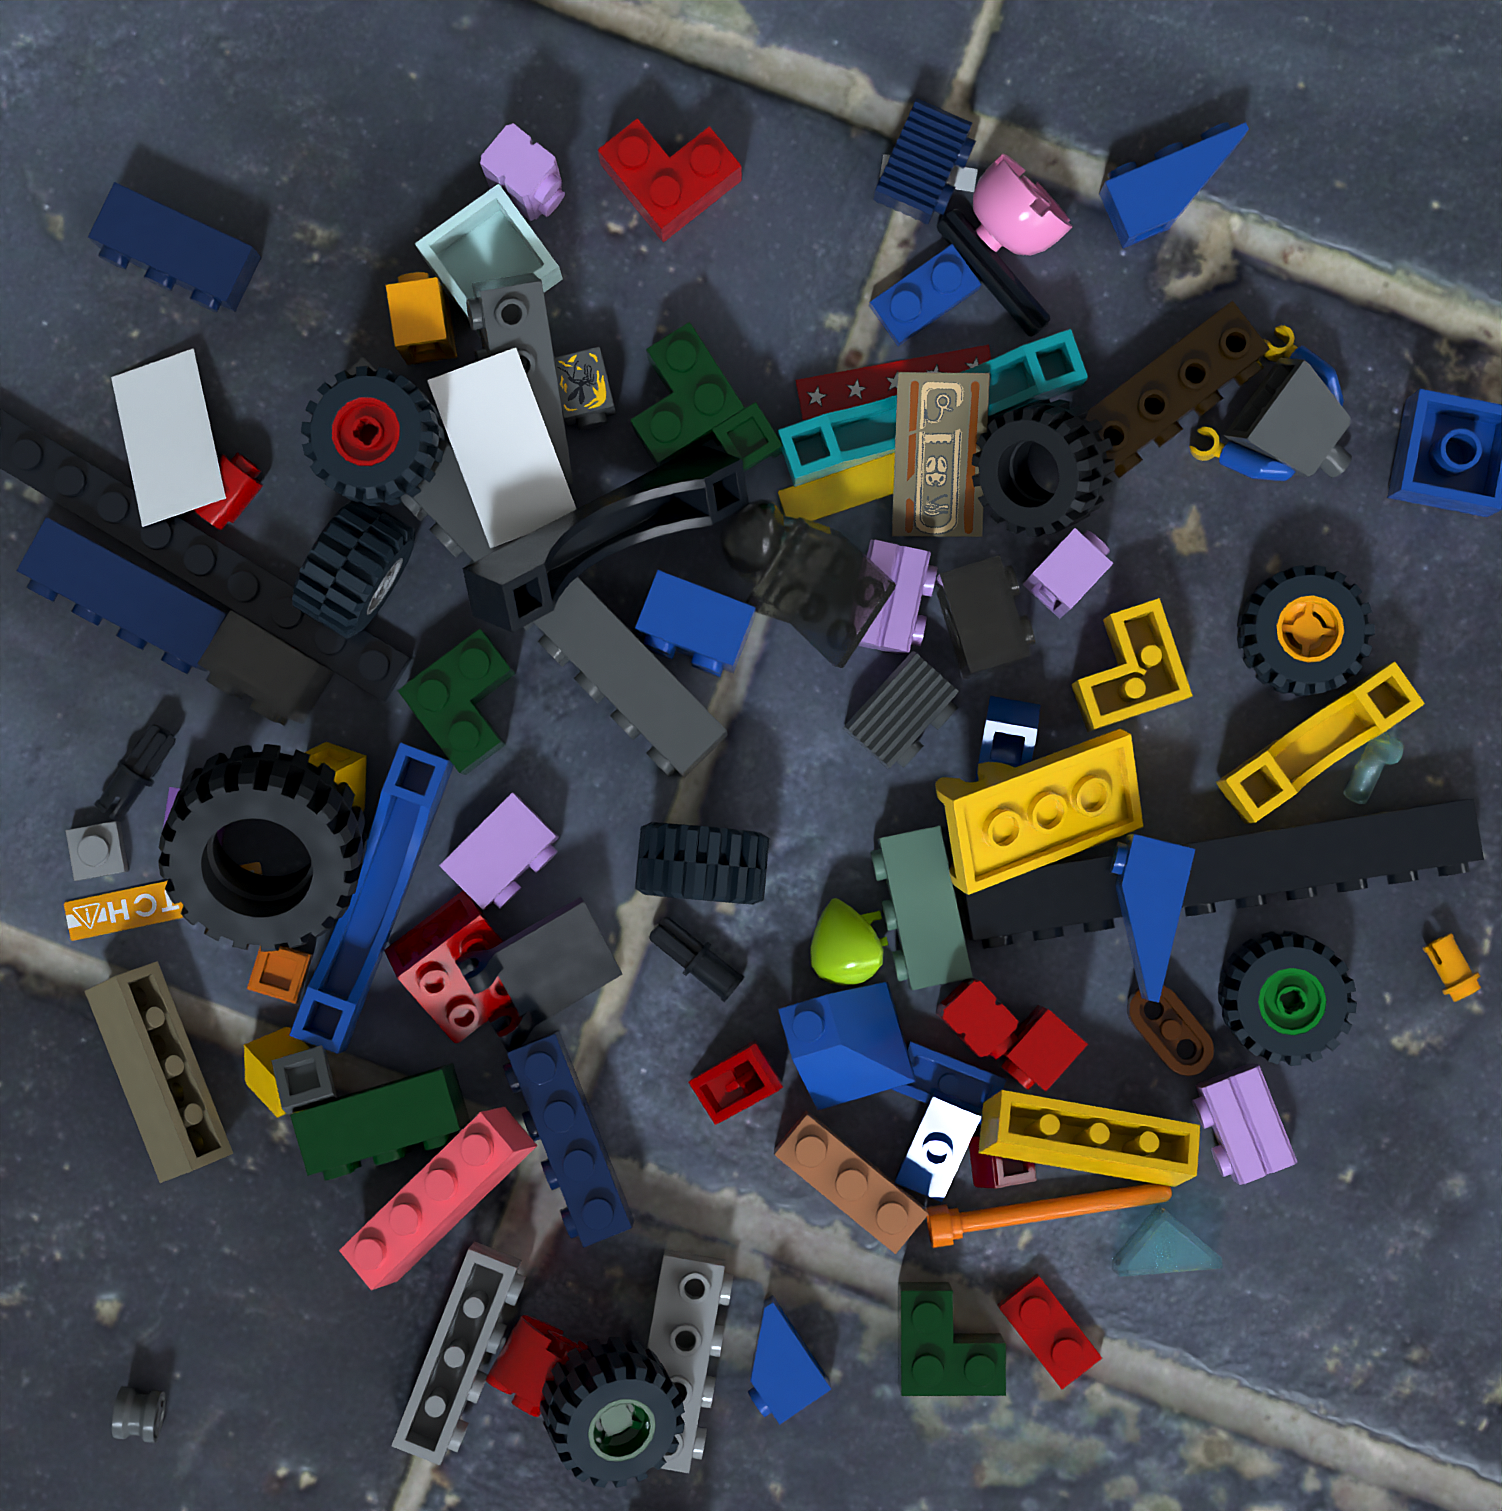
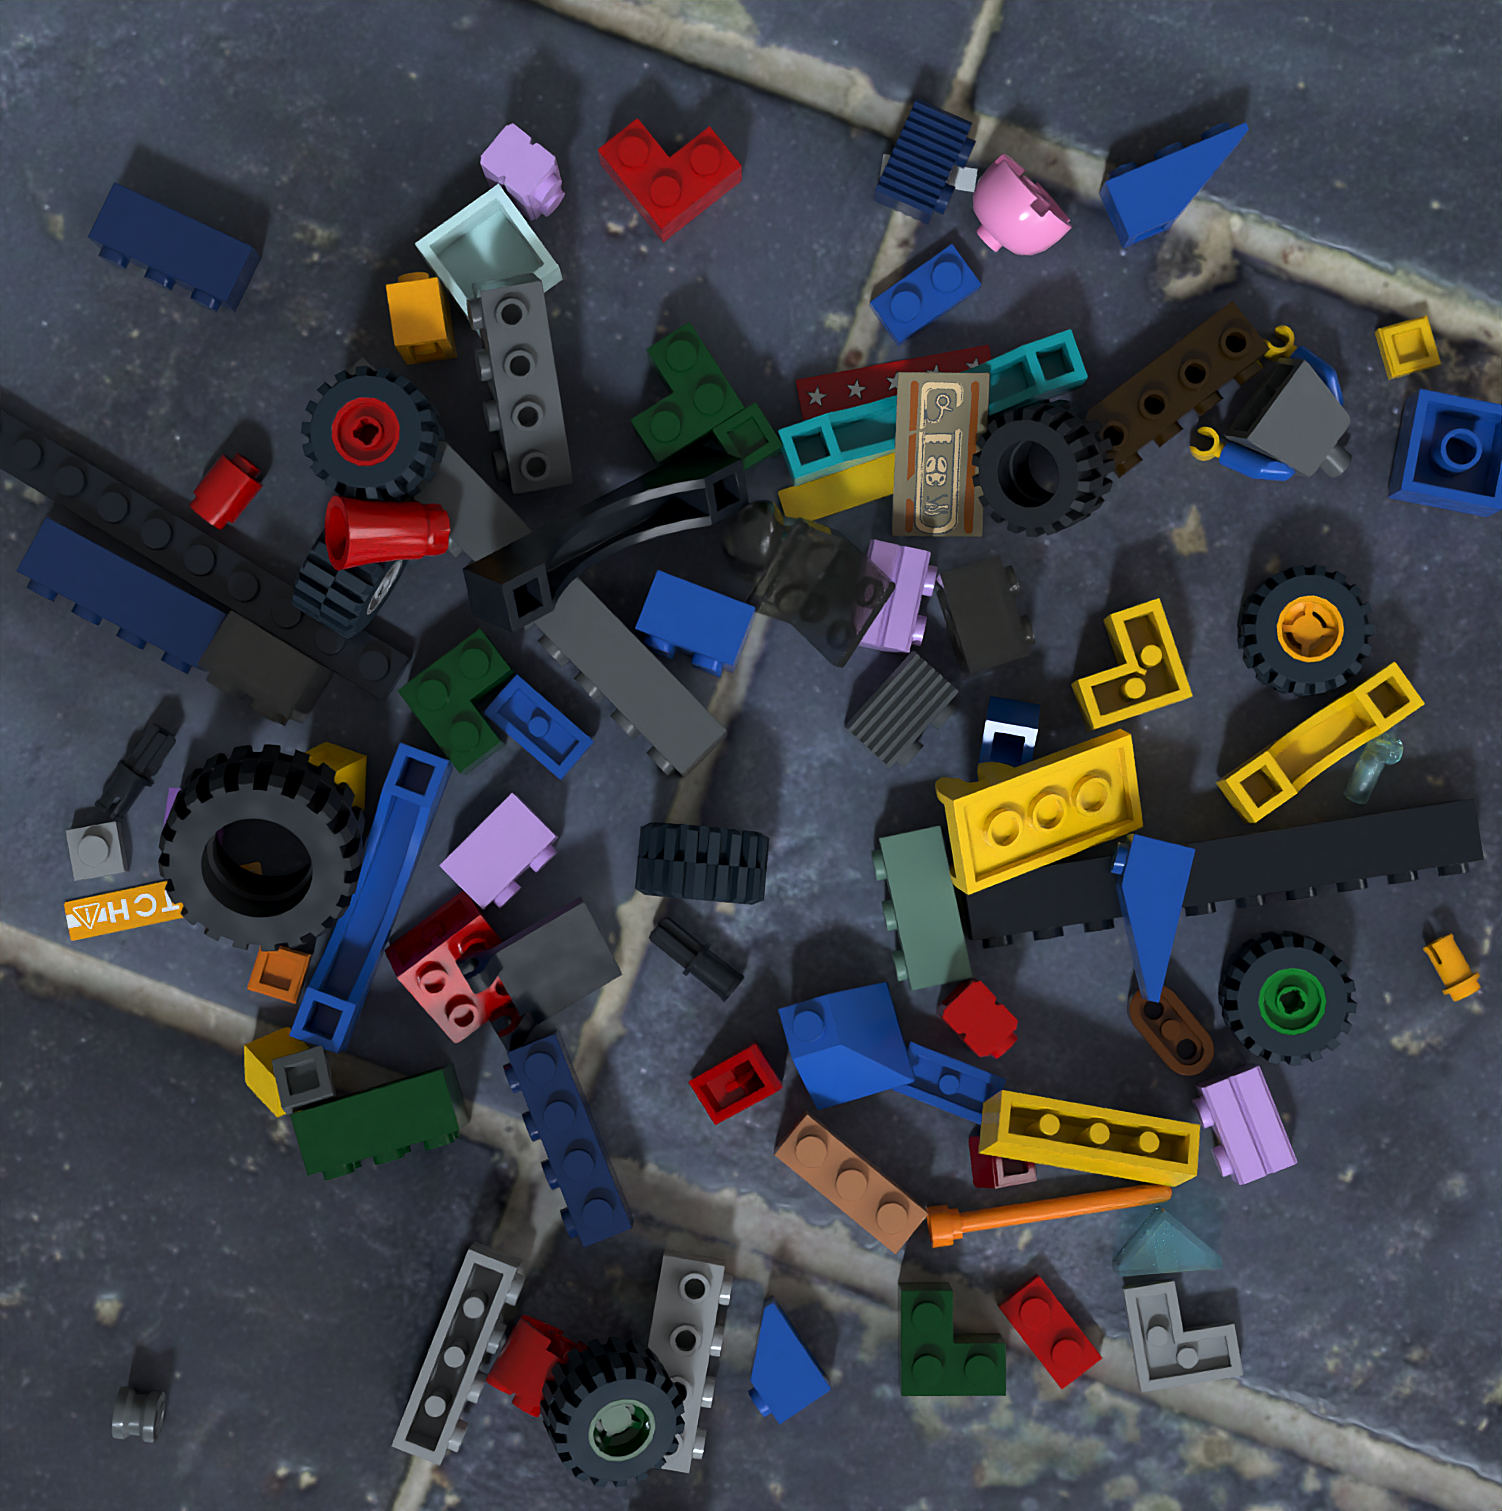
(158, 1071): dark tan brick -> none
(168, 437): white sticker -> none
(383, 531): none -> red plant
(438, 1197): coral brick -> none
(502, 446): white sticker -> none
(539, 727): none -> blue plate
(584, 389): dark grey brick -> none
(845, 945): lime piece -> none
(938, 1145): plate -> none
(993, 273): black axle -> none
(1042, 1049): red brick -> none
(1069, 571): lavender brick -> none
(1165, 1351): none -> light grey plate
(1407, 347): none -> yellow tile

